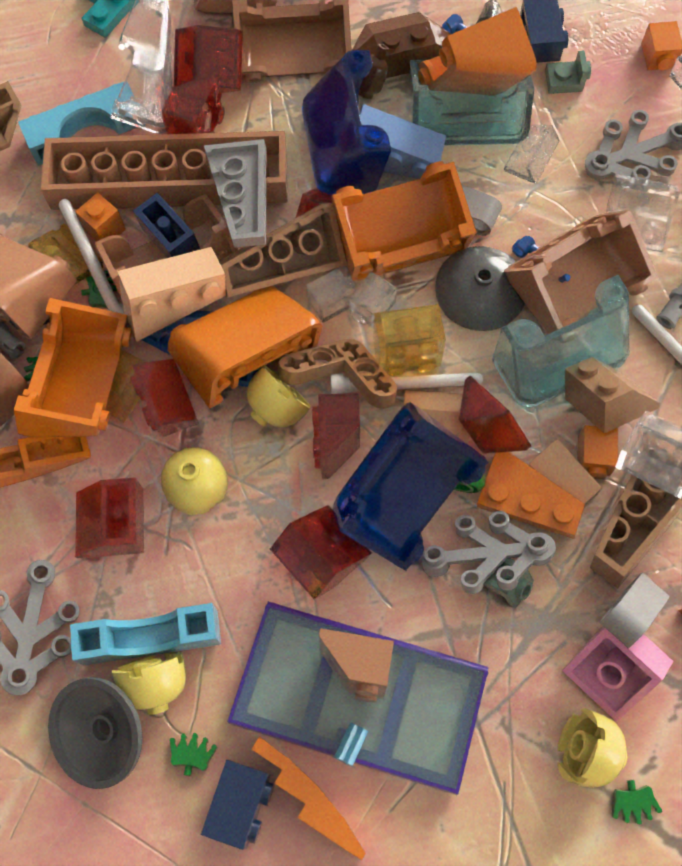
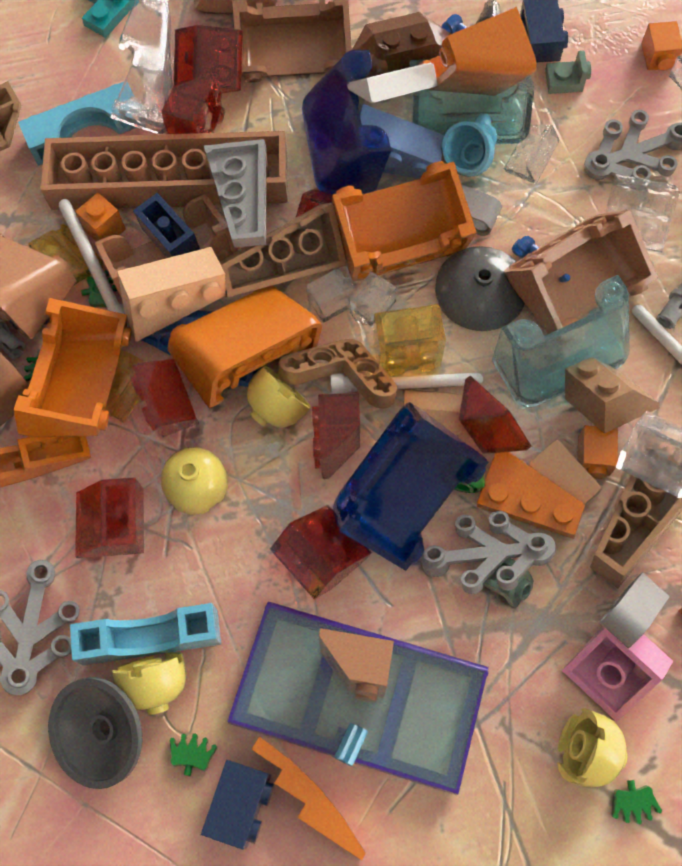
(395, 83): none -> white slope
(470, 145): none -> medium azure piece

